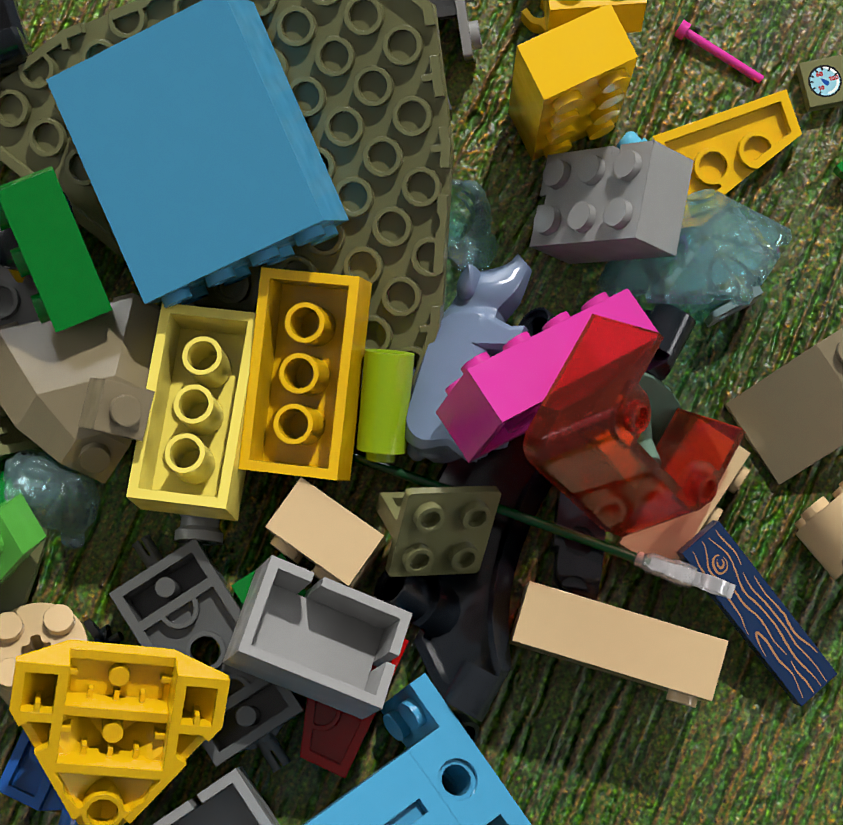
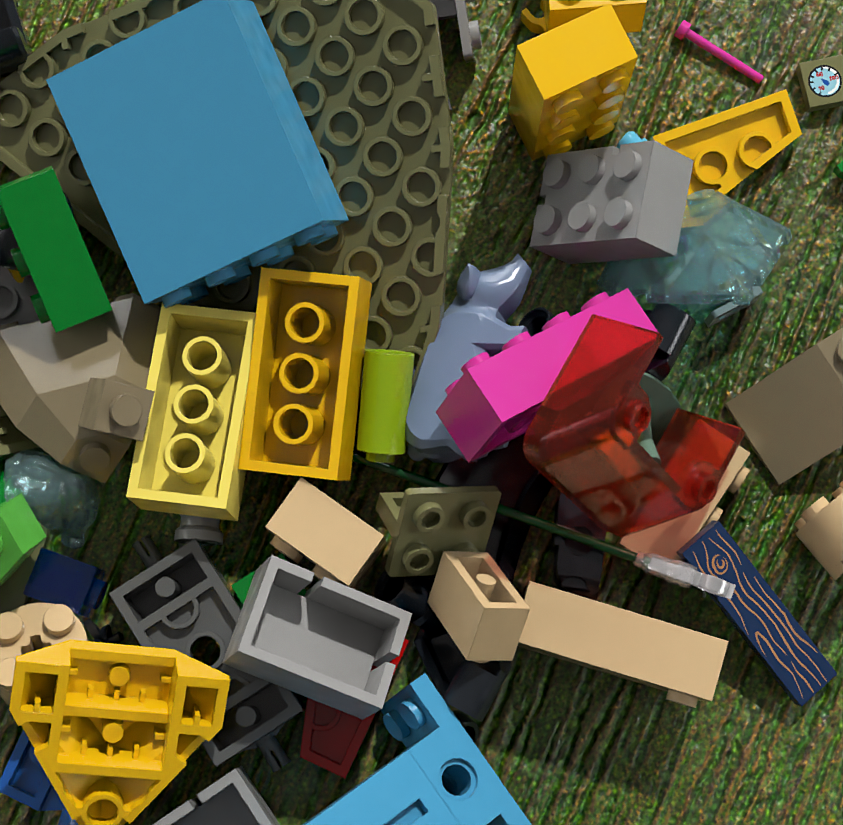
(66, 582): none -> clear blue brick
(470, 227): clear light blue hair -> none
(478, 606): none -> tan brick

